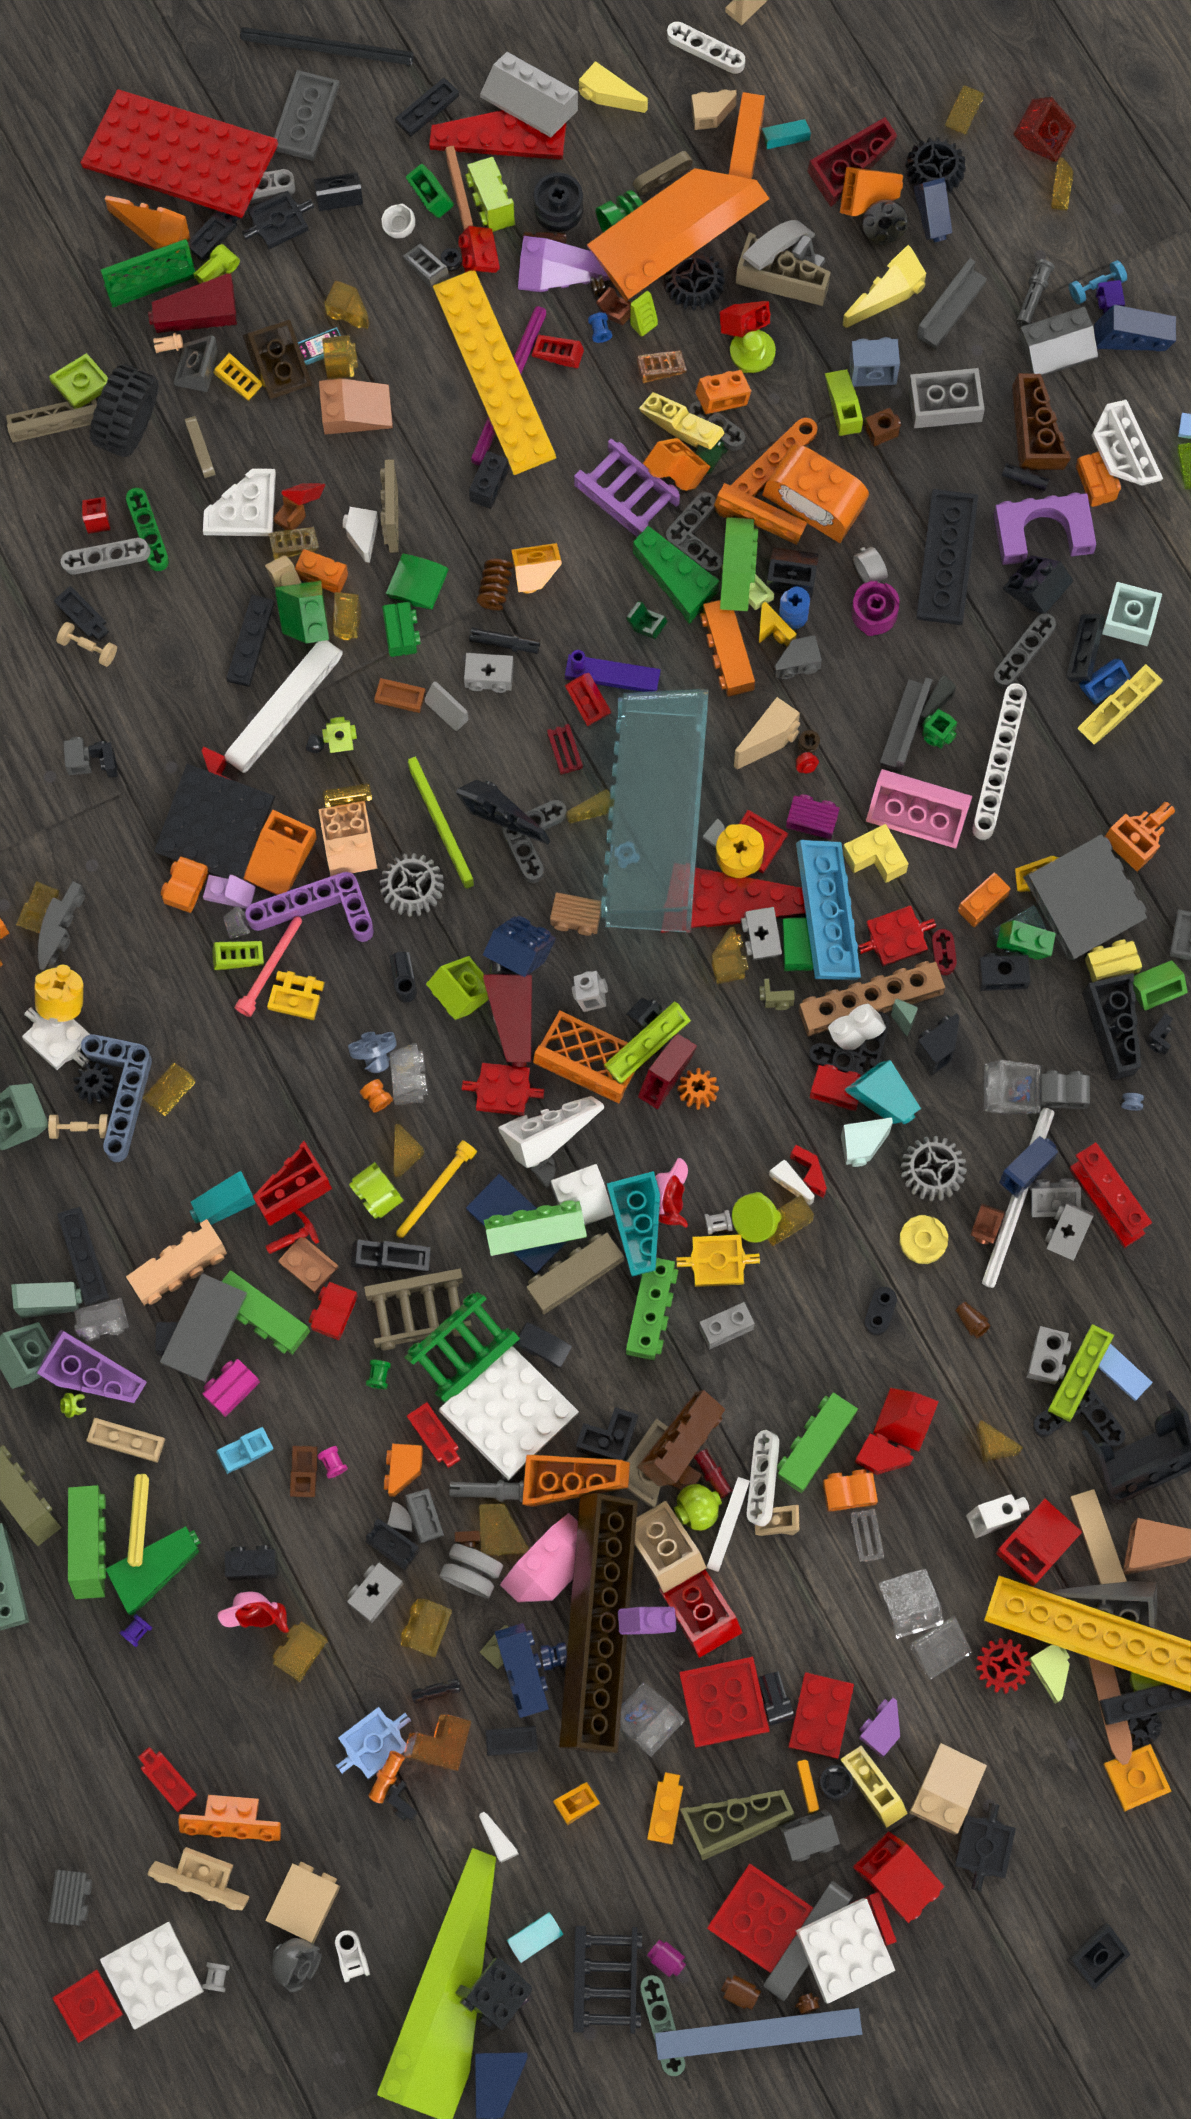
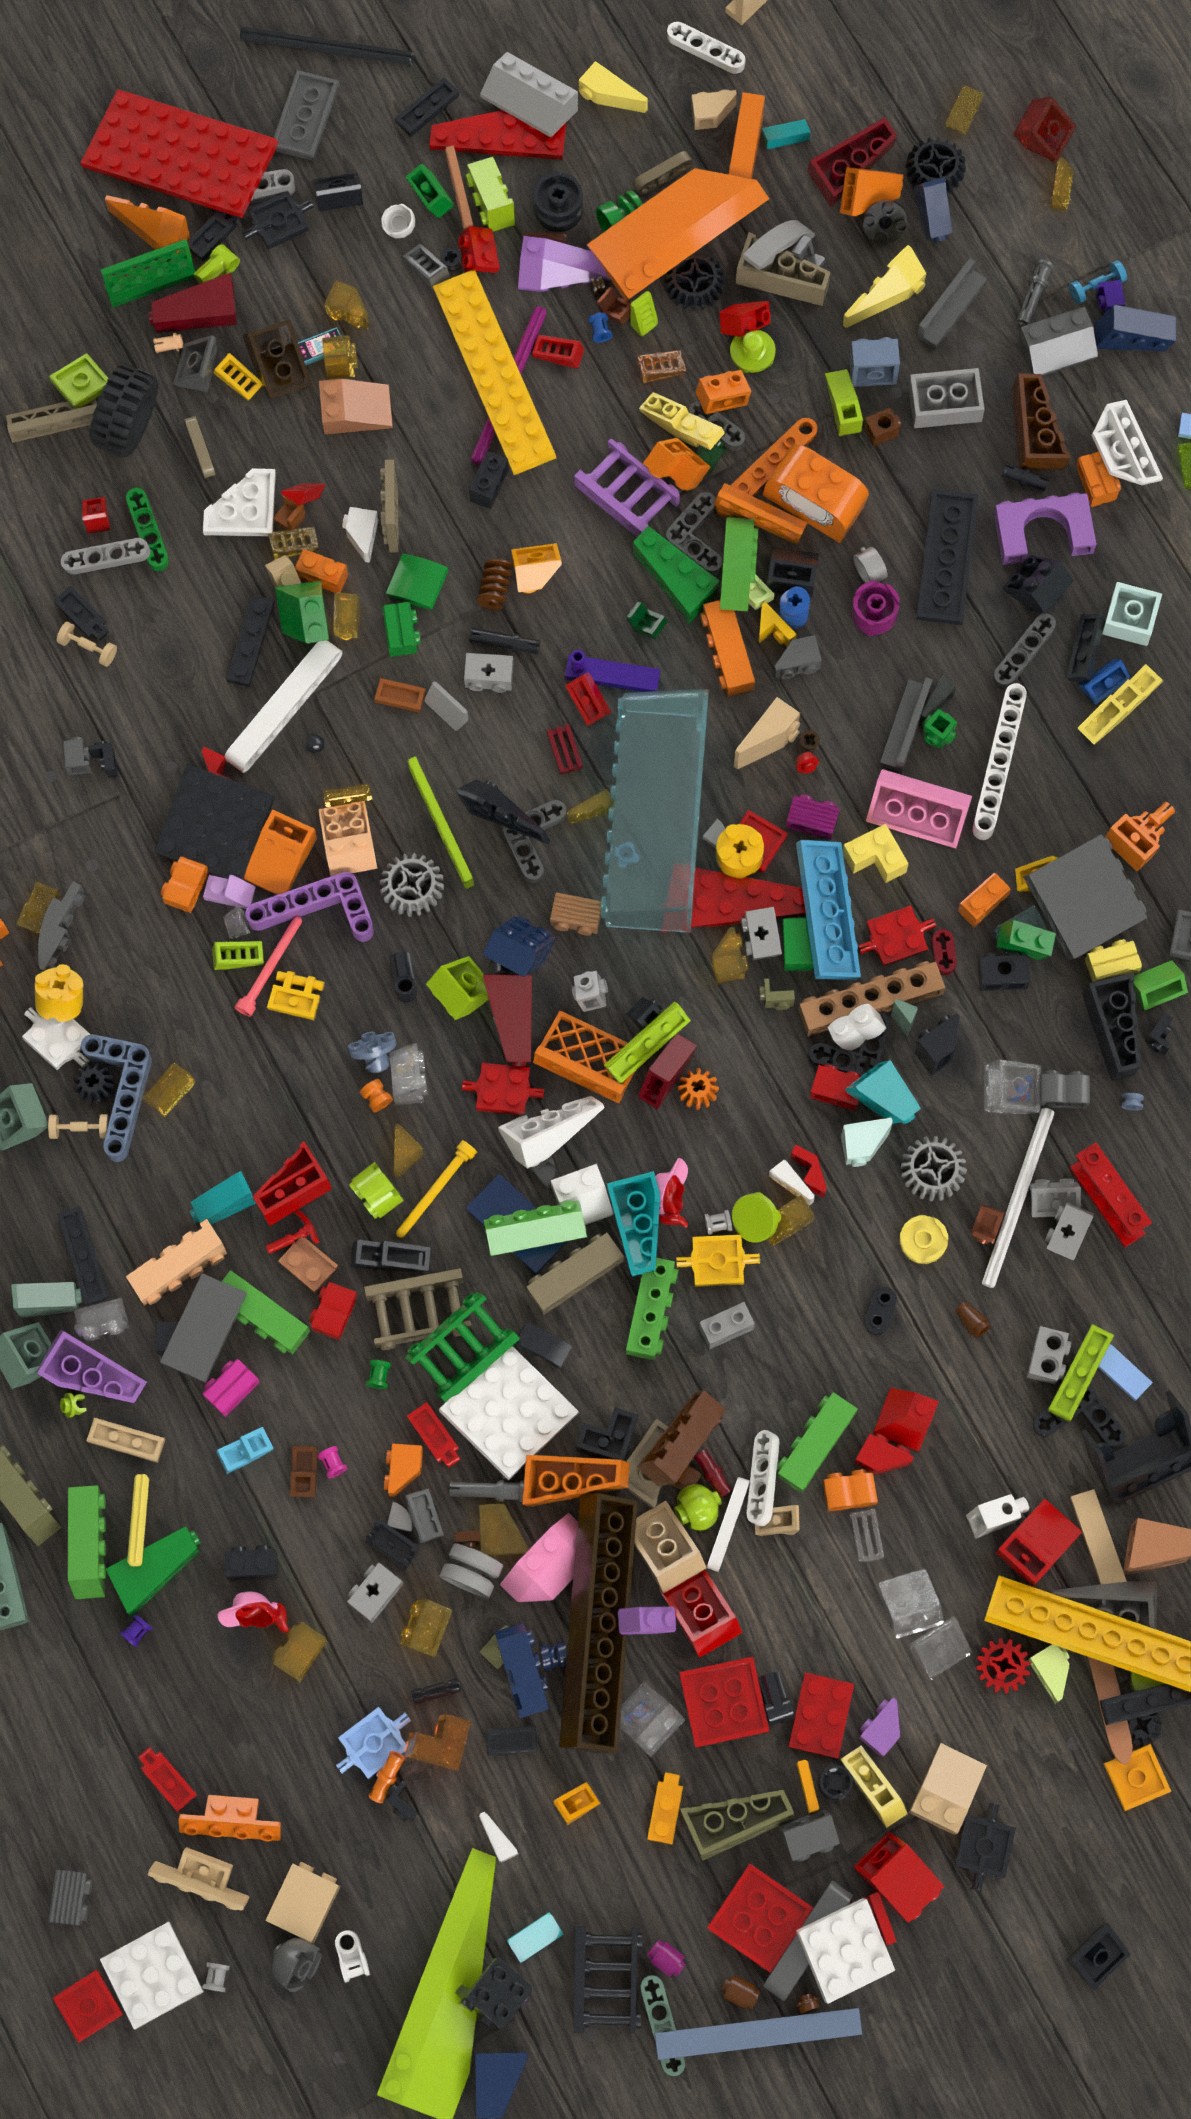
(342, 743): lime brick -> none
(995, 1444): clear yellow slope -> none
(1028, 1166): dark blue slope -> none

